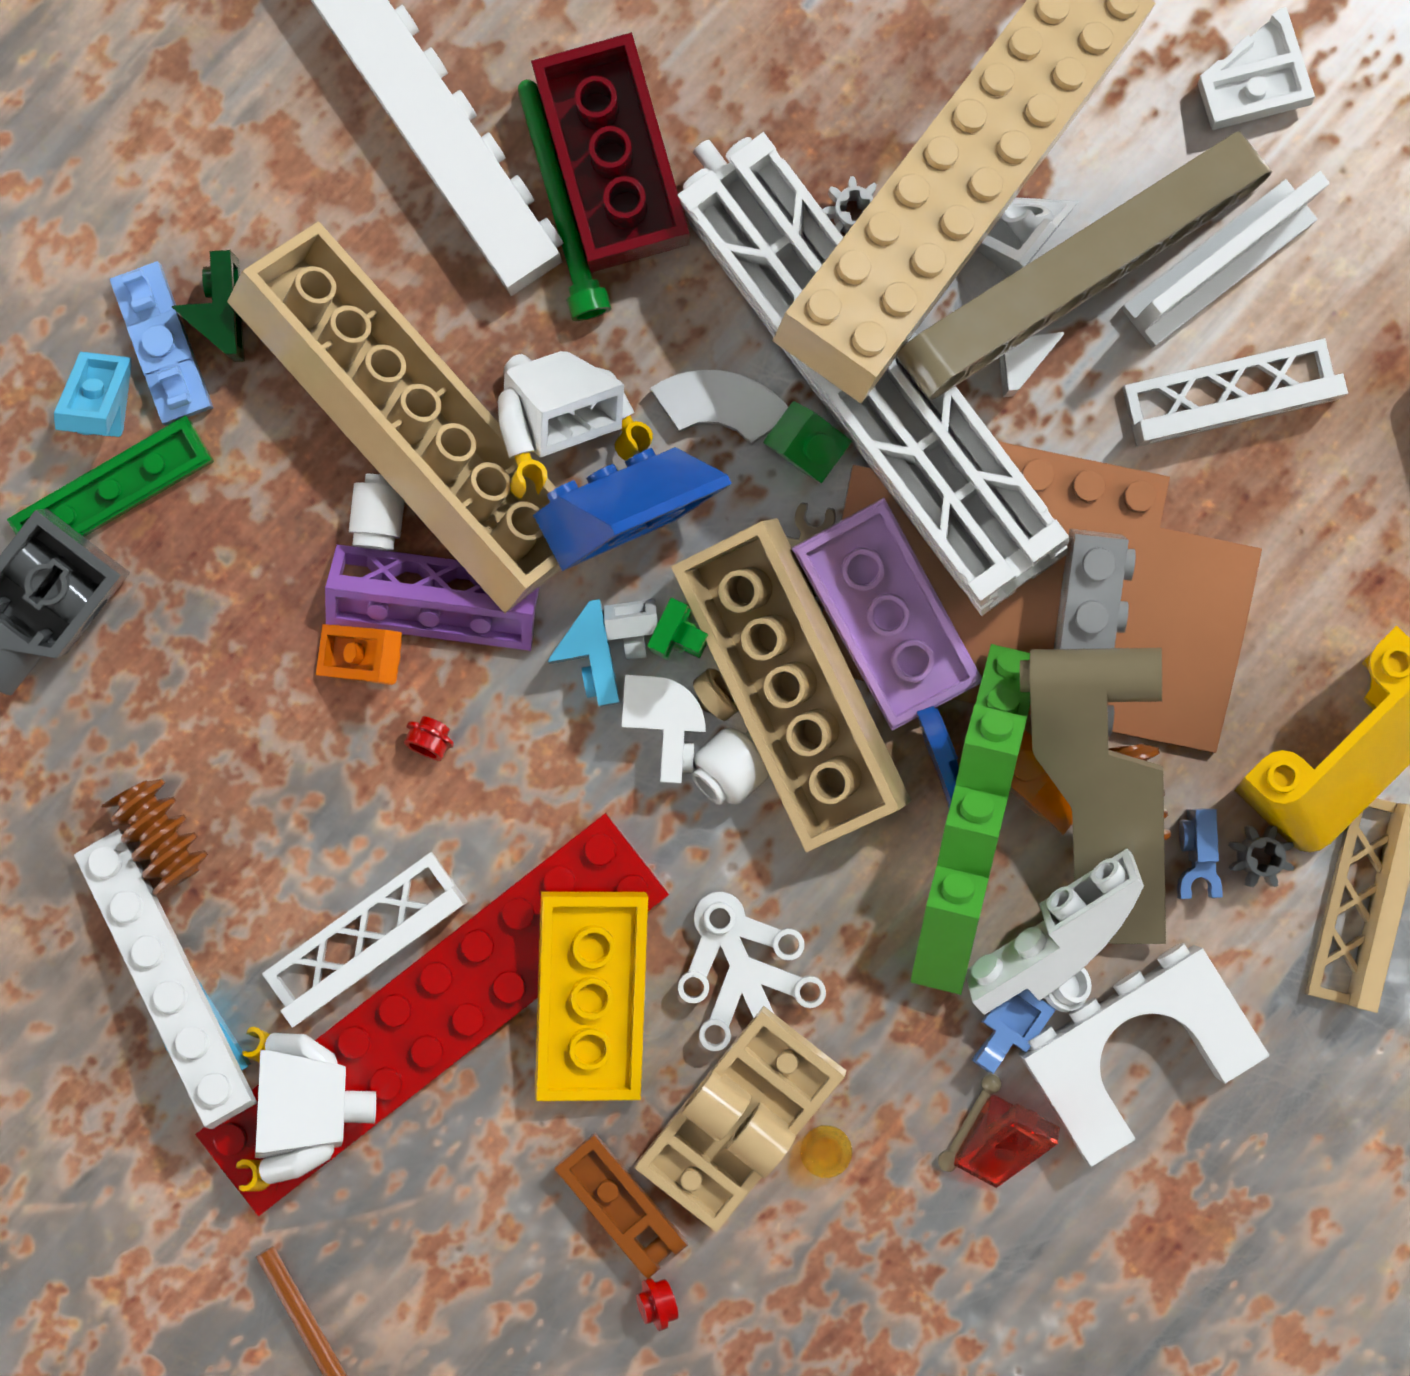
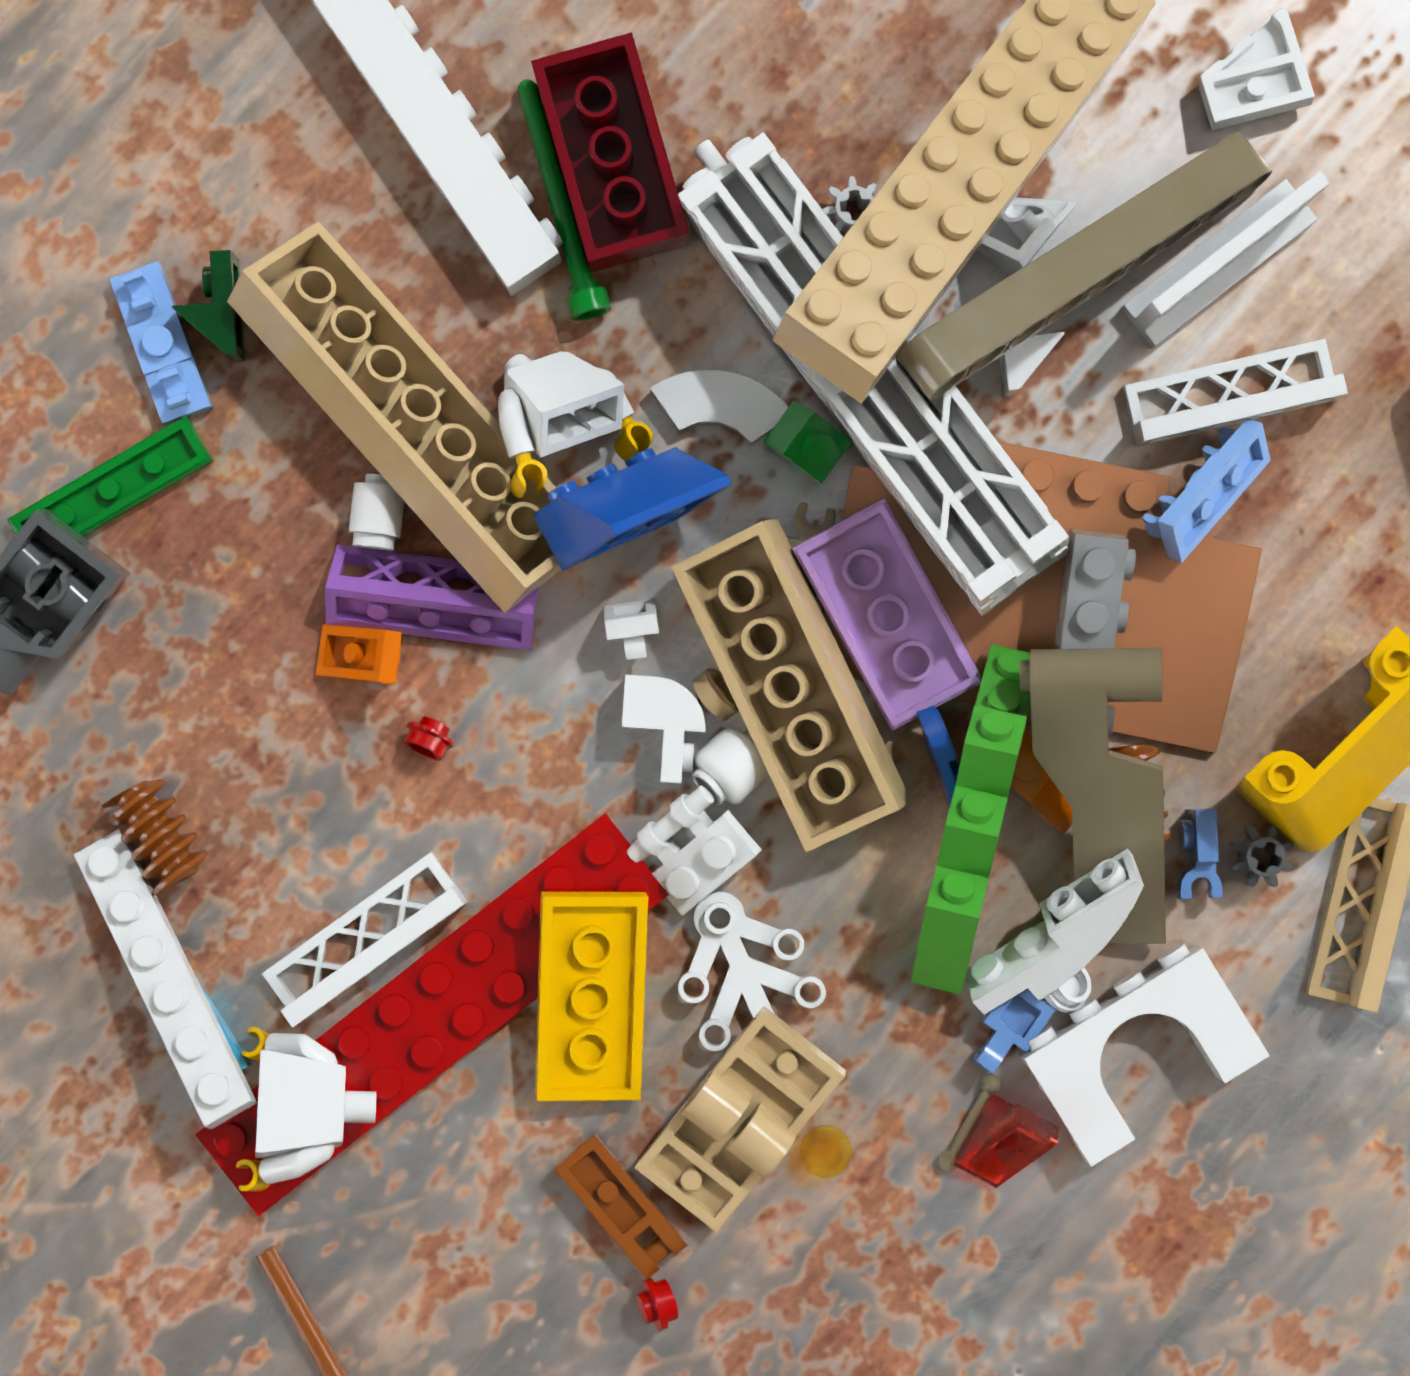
(95, 395): medium azure slope -> none
(589, 639): medium azure slope -> none
(676, 633): green plate -> none
(705, 861): none -> white plate
(1210, 489): none -> light blue plate

